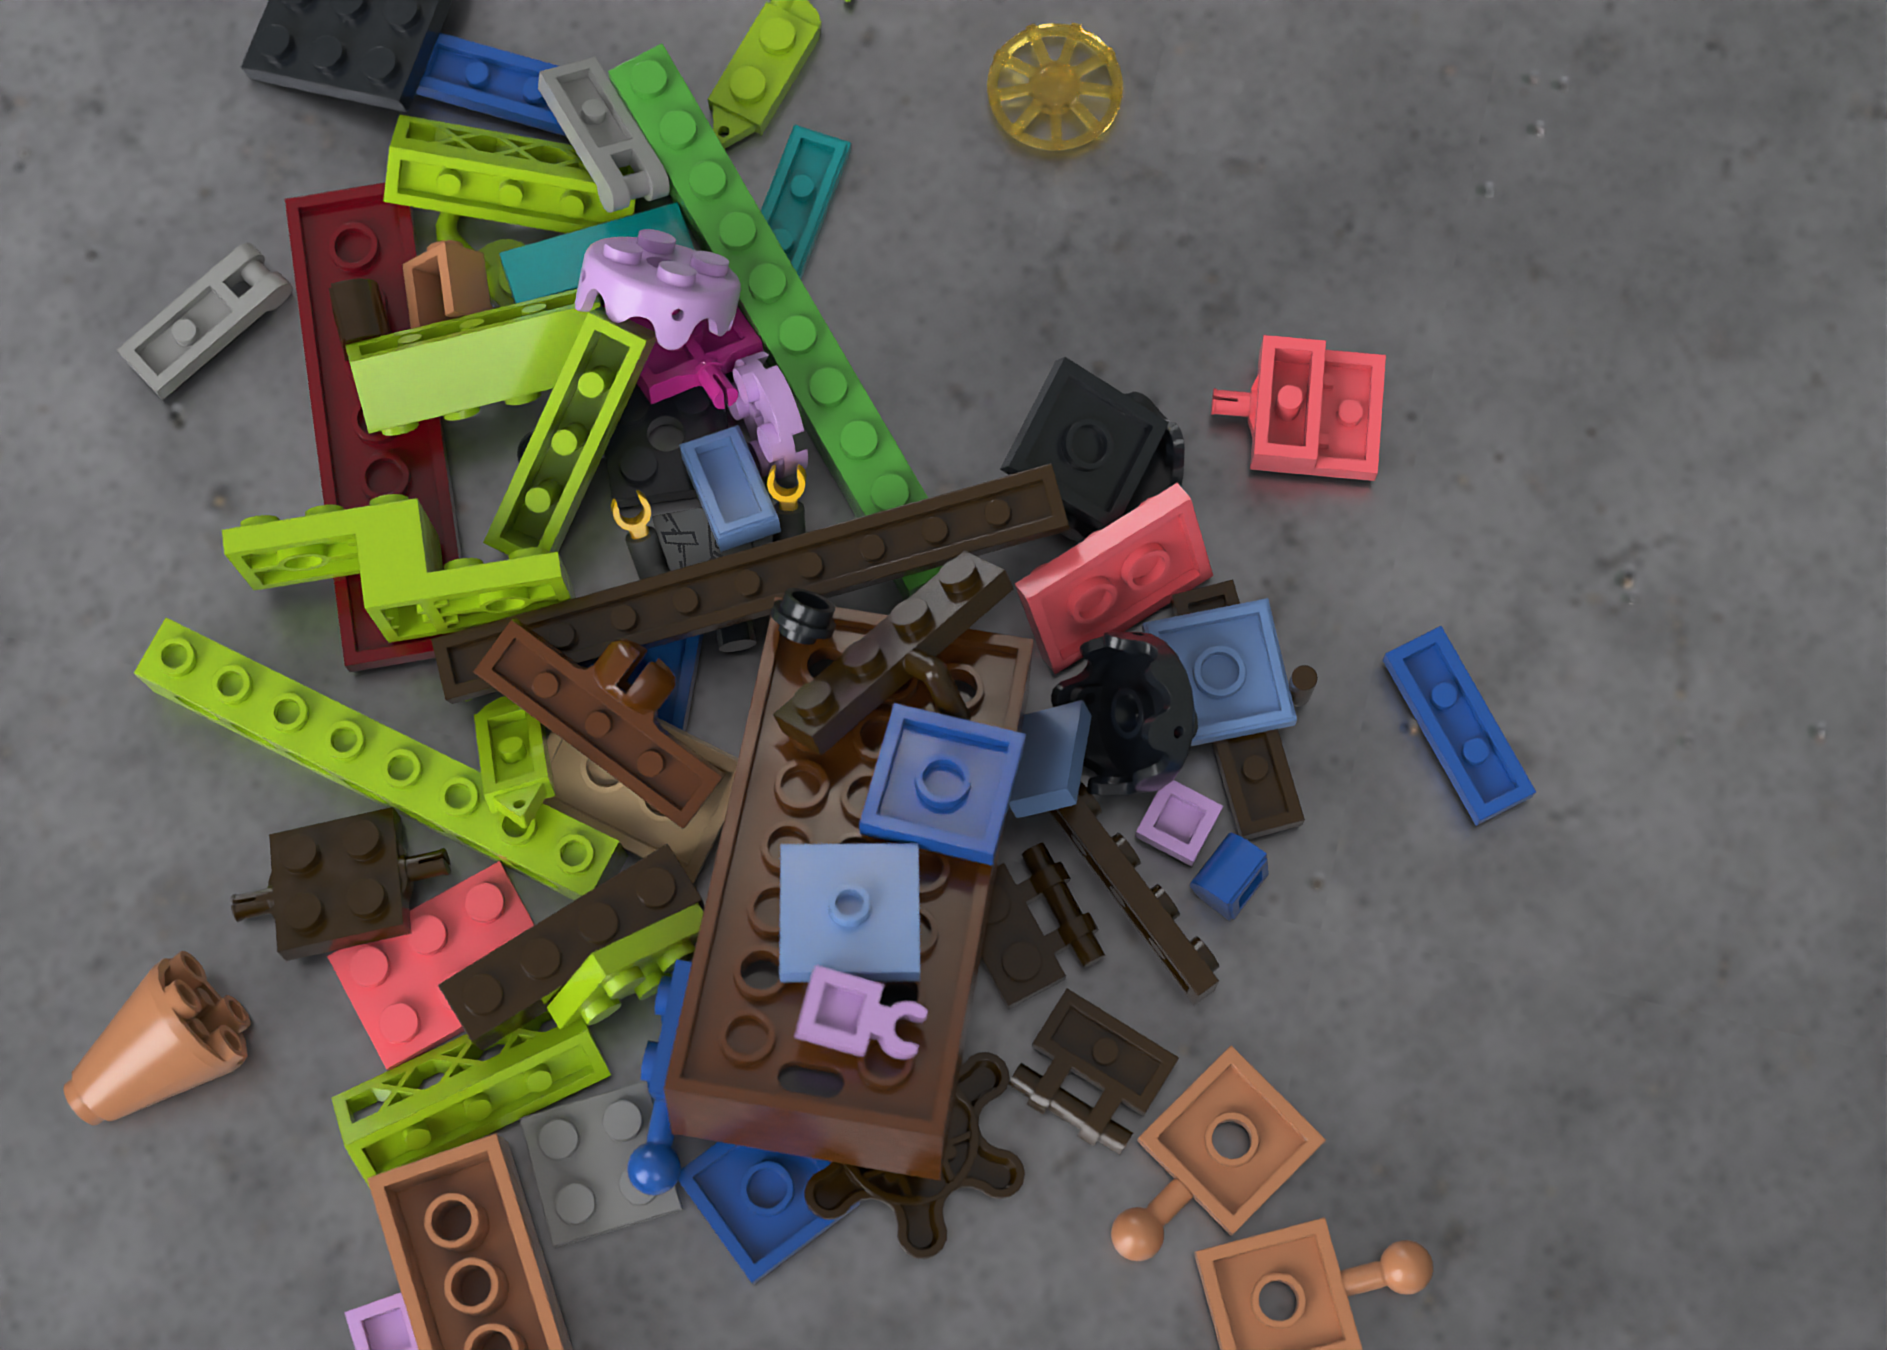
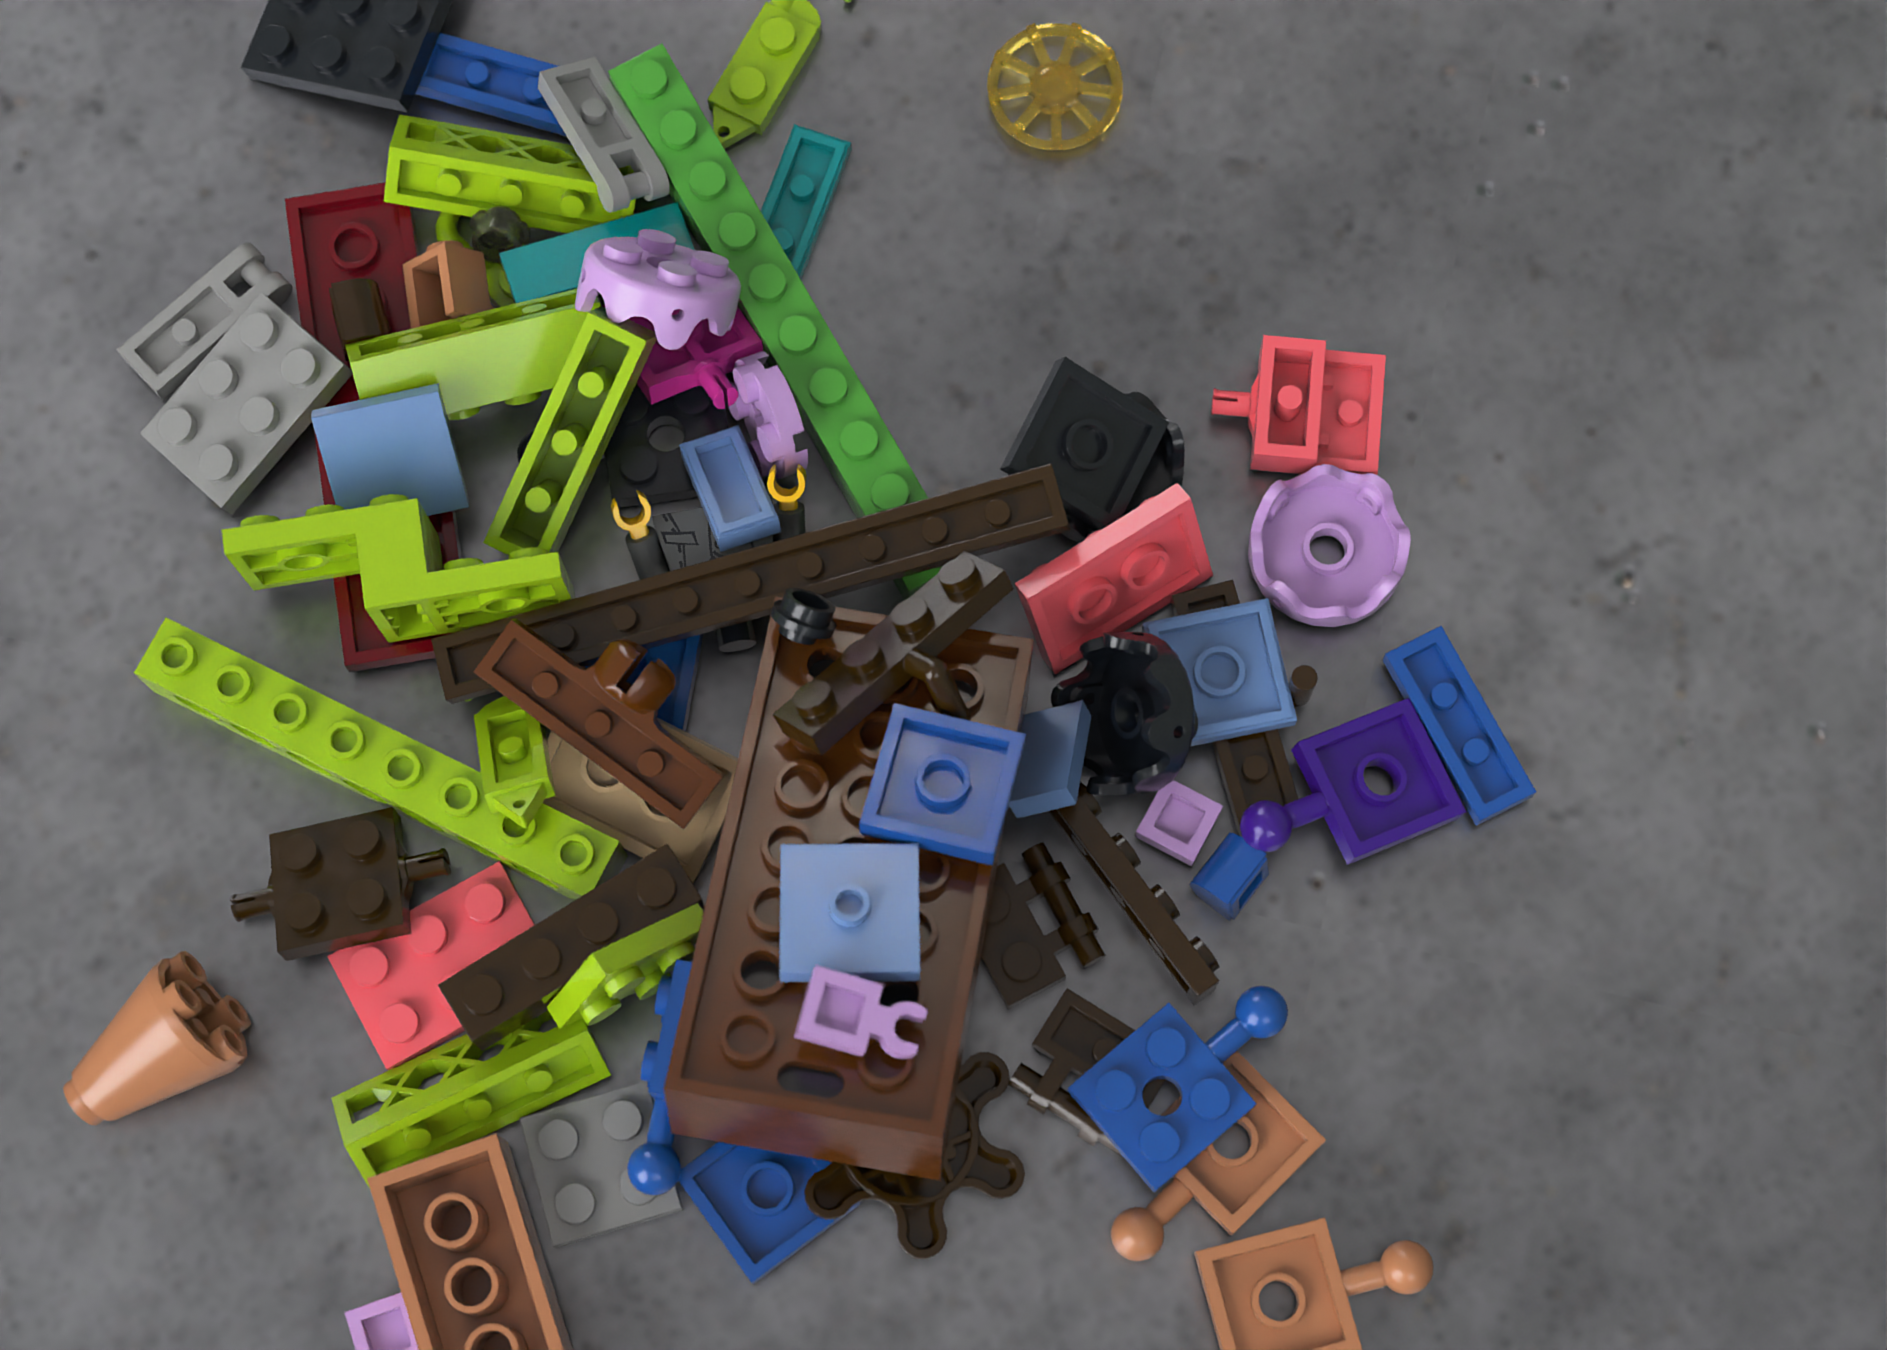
(246, 403): none -> light grey plate
(391, 447): none -> medium blue tile
(497, 232): none -> clear smoke plate
(1172, 1051): none -> blue plate
(1338, 505): none -> lavender plate
(1355, 815): none -> dark purple plate

